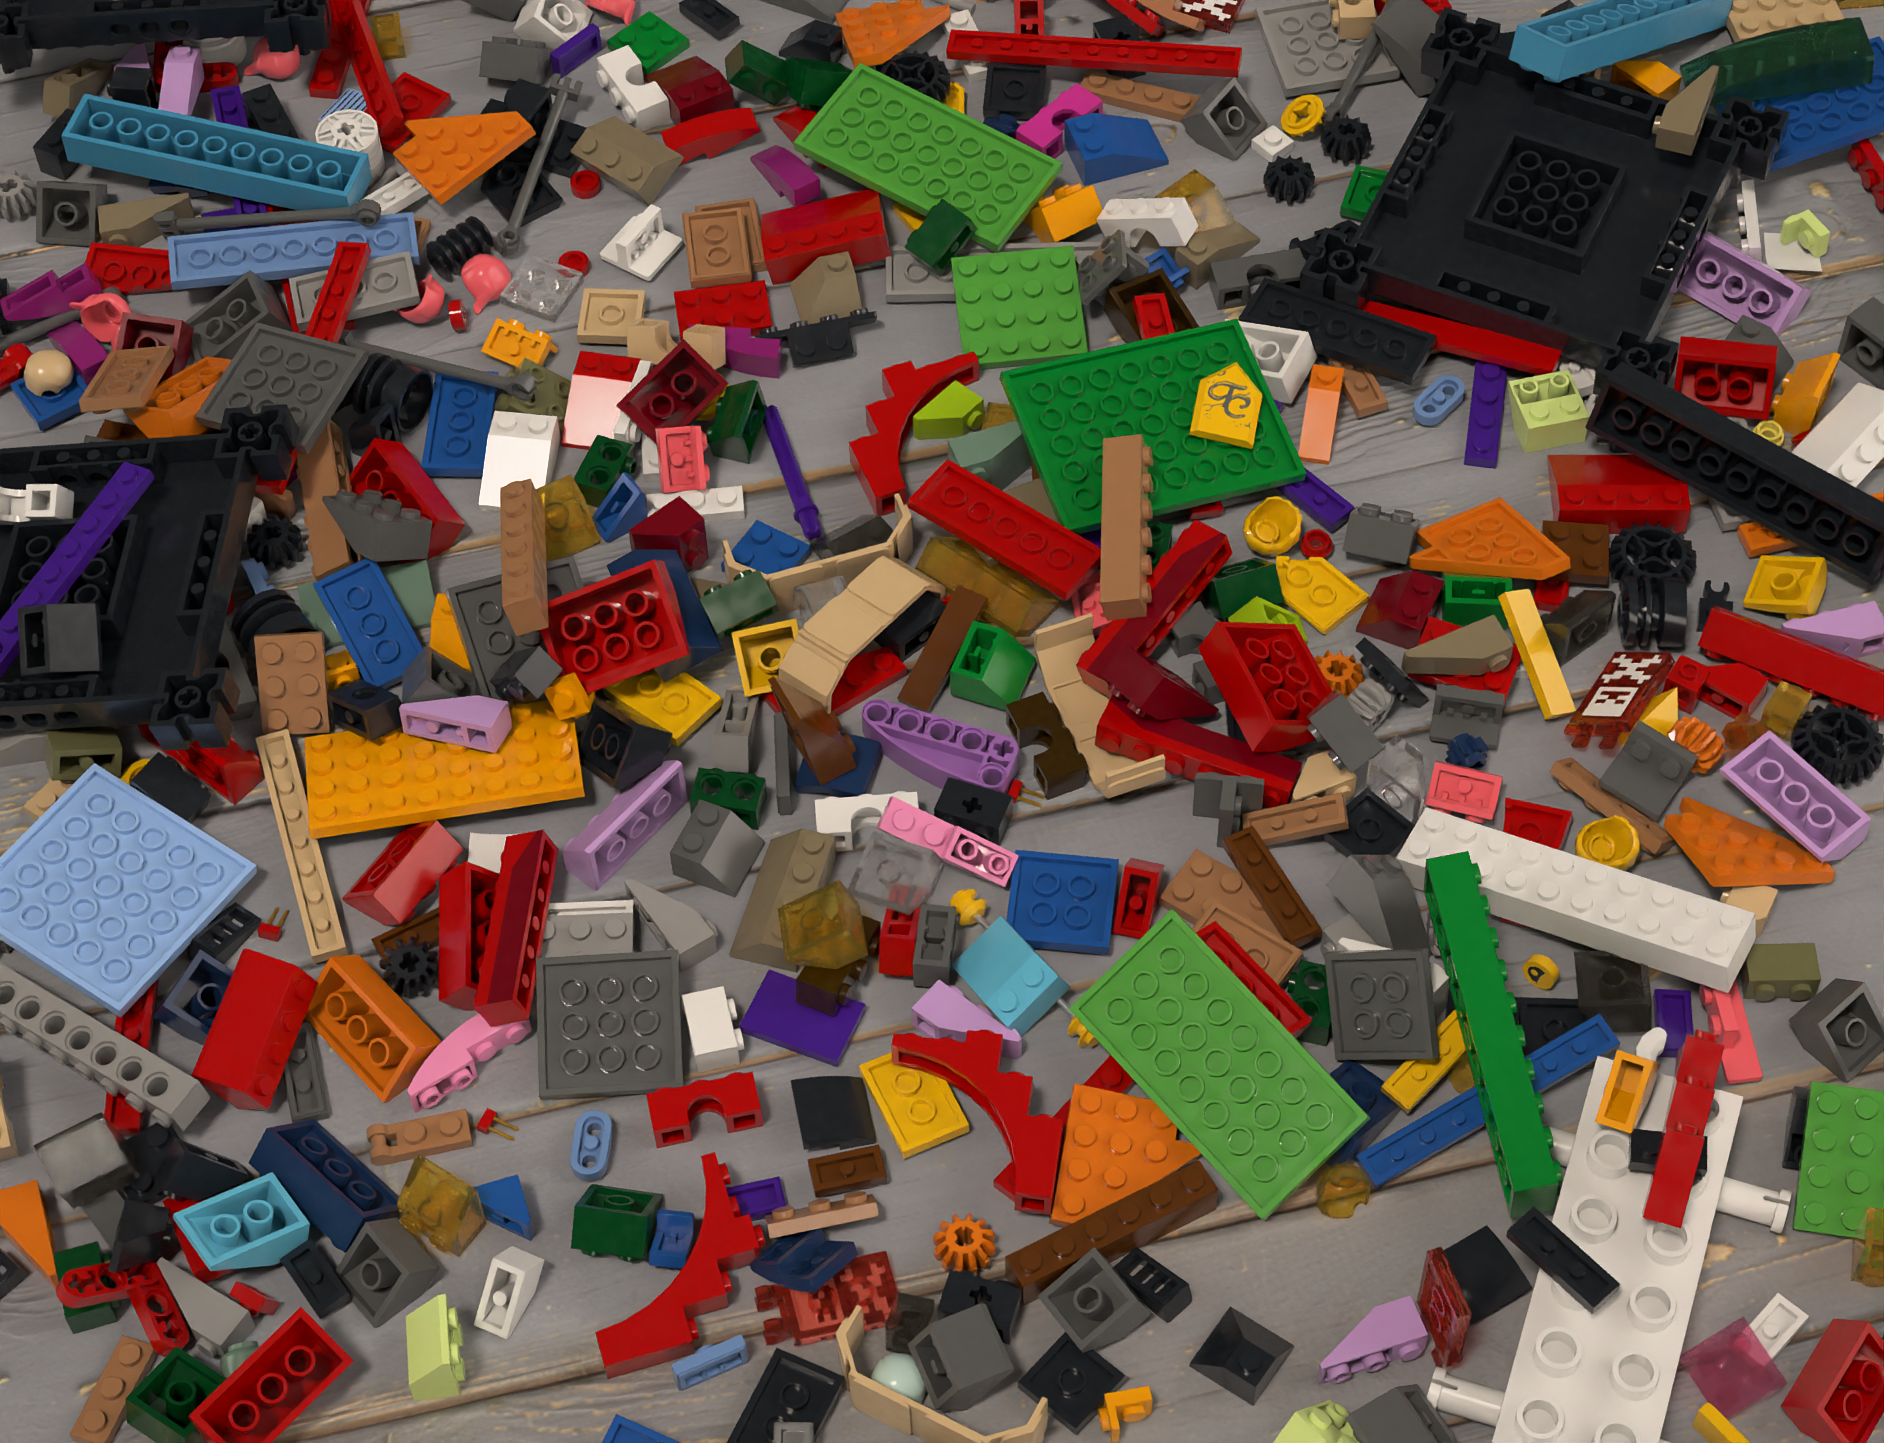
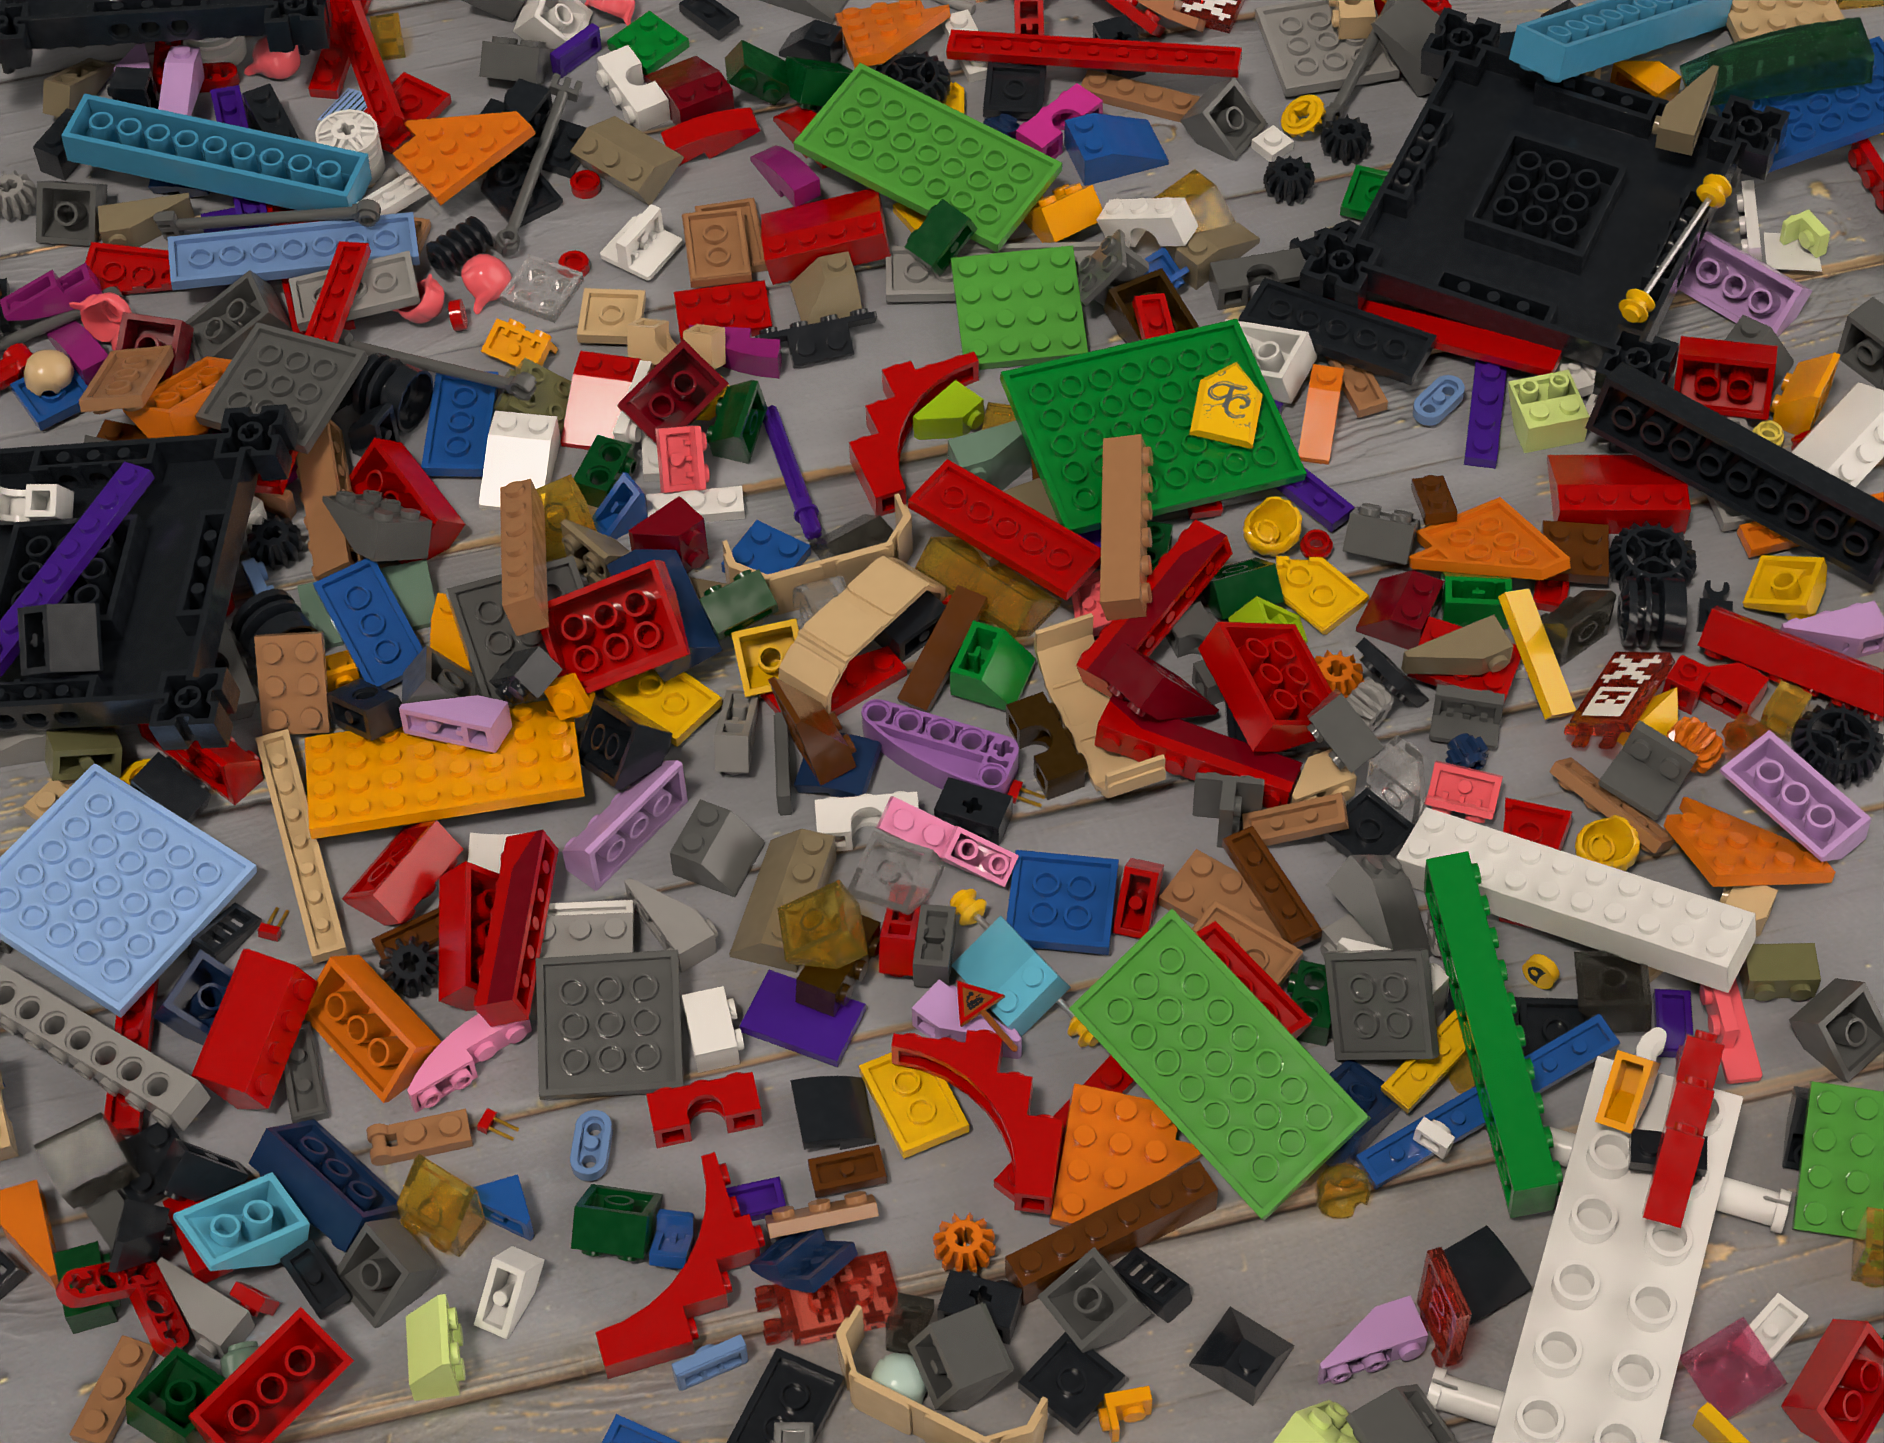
(590, 550): none -> dark tan slope
(730, 791): dark green brick -> none
(976, 1001): none -> piece
(1434, 499): none -> reddish brown plate
(1434, 1137): none -> white plate
(1563, 1260): black plate -> none
(1639, 302): none -> yellow axle

